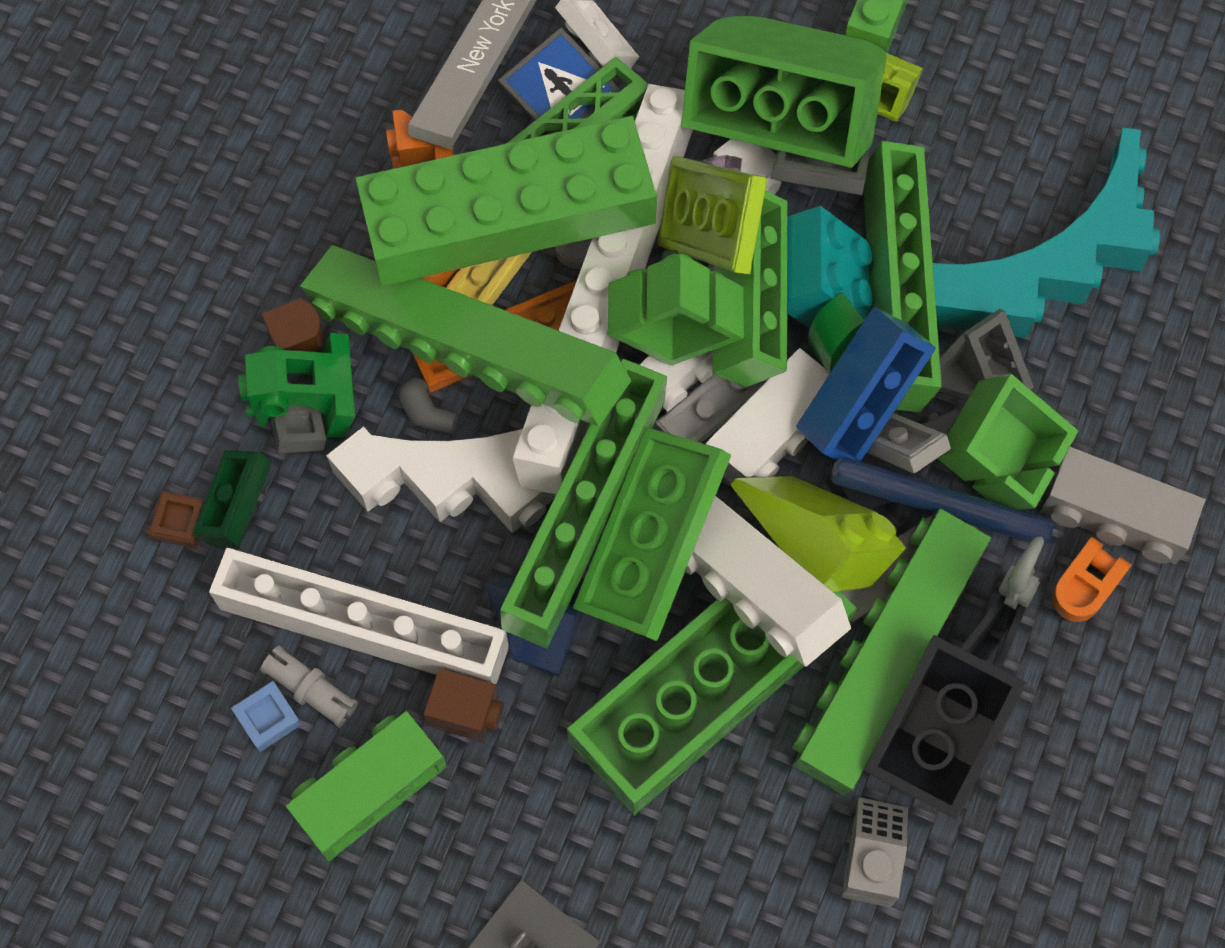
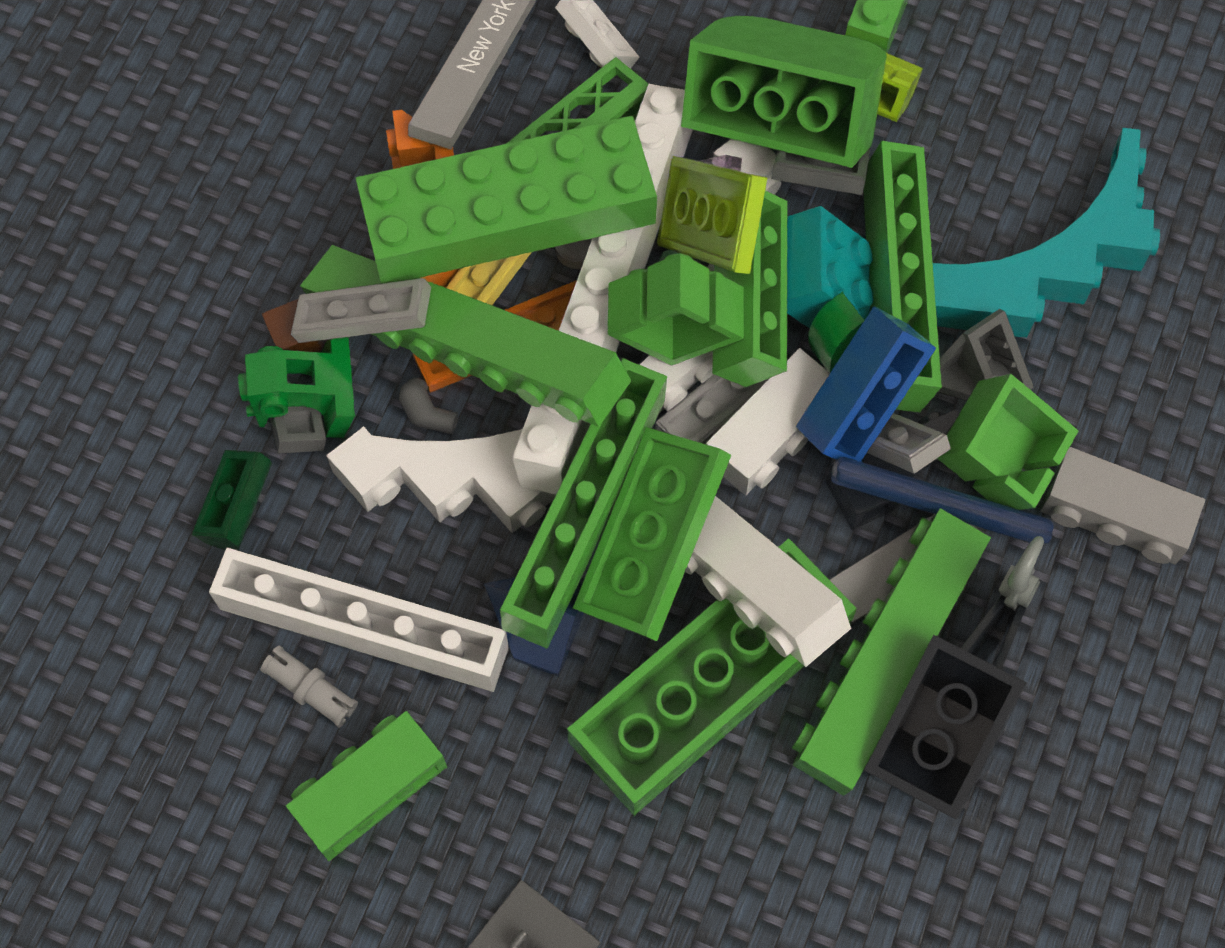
(175, 519): reddish brown tile -> none
(266, 716): medium blue plate -> none
(361, 310): none -> light grey tile
(463, 705): reddish brown brick -> none
(551, 75): piece -> none
(821, 531): lime slope -> none
(876, 853): light grey slope -> none
(1080, 593): orange plate -> none

